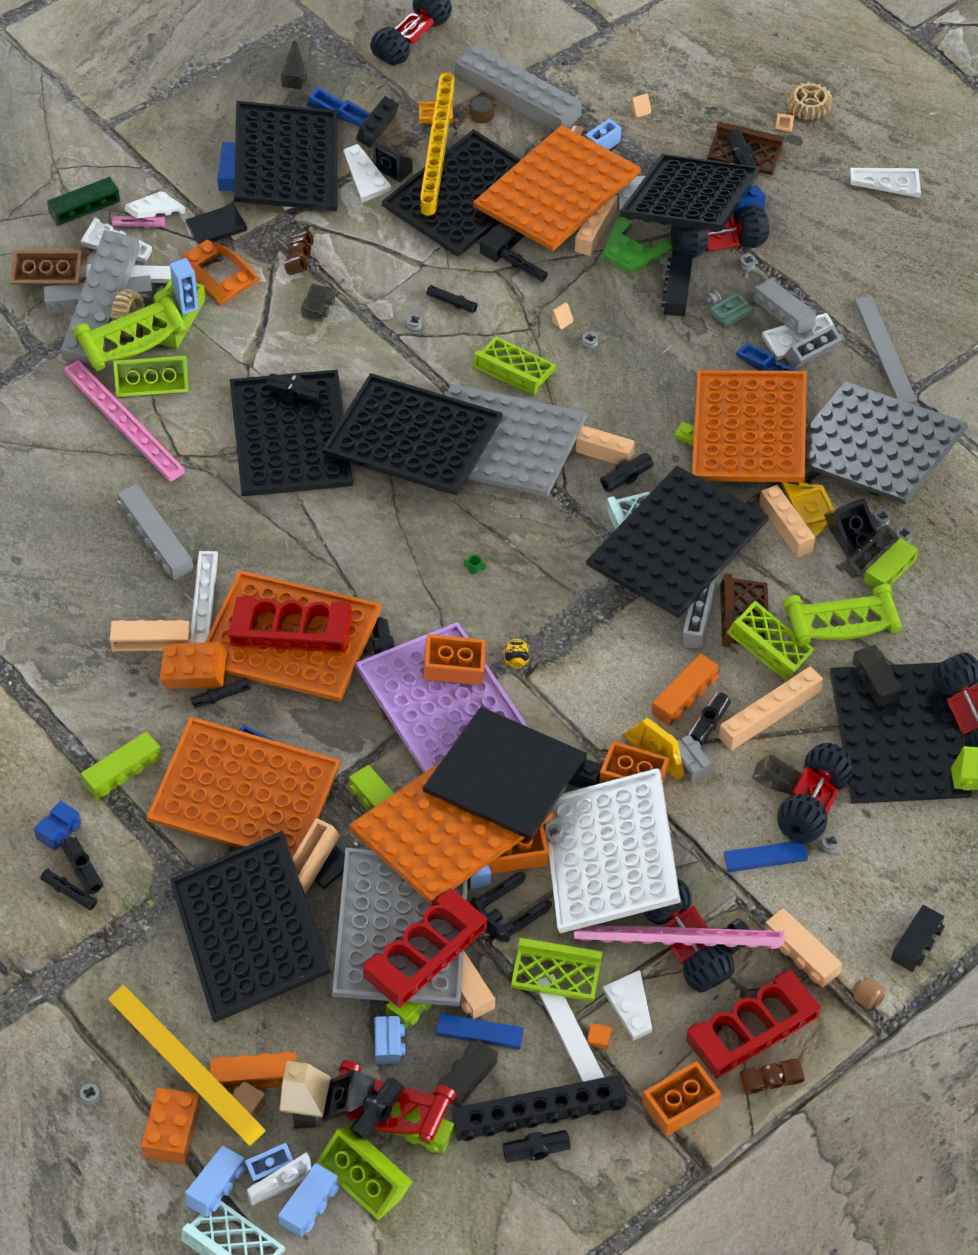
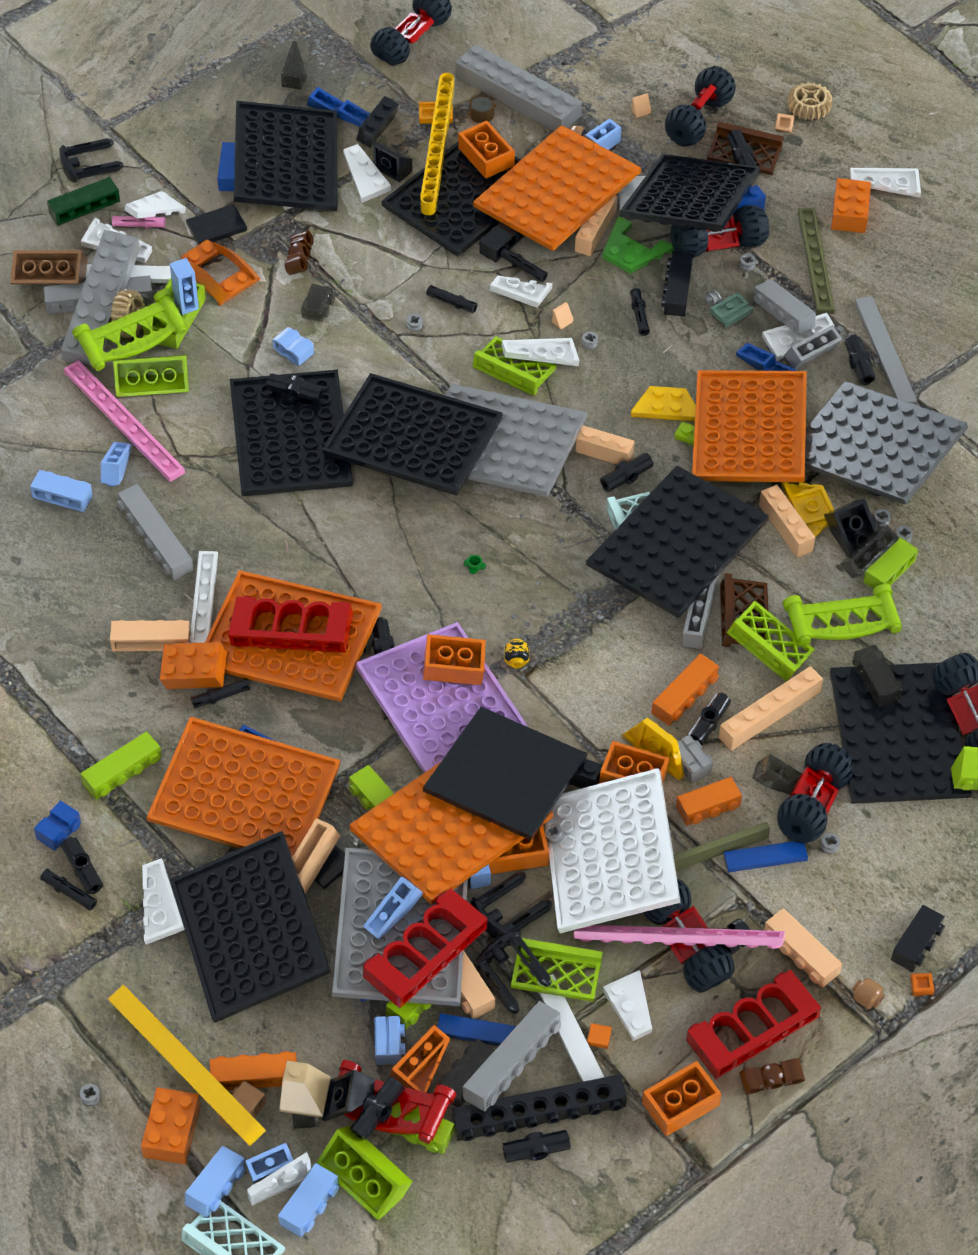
(61, 490): none -> light blue brick
(69, 164): none -> black piece
(115, 463): none -> light blue slope
(159, 903): none -> white wing
(293, 346): none -> light blue brick
(393, 907): none -> light blue slope
(422, 1061): none -> orange wedge
(486, 149): none -> orange brick
(496, 950): none -> black piece
(512, 1056): none -> light grey brick
(524, 292): none -> white wing
(542, 350): none -> white wing
(638, 306): none -> black pin
(666, 404): none -> yellow wing
(685, 122): none -> black plate
(708, 801): none -> orange brick
(719, 846): none -> olive tile
(815, 261): none -> olive tile
(851, 205): none -> orange brick
(859, 359): none -> black piece
(922, 984): none -> orange tile

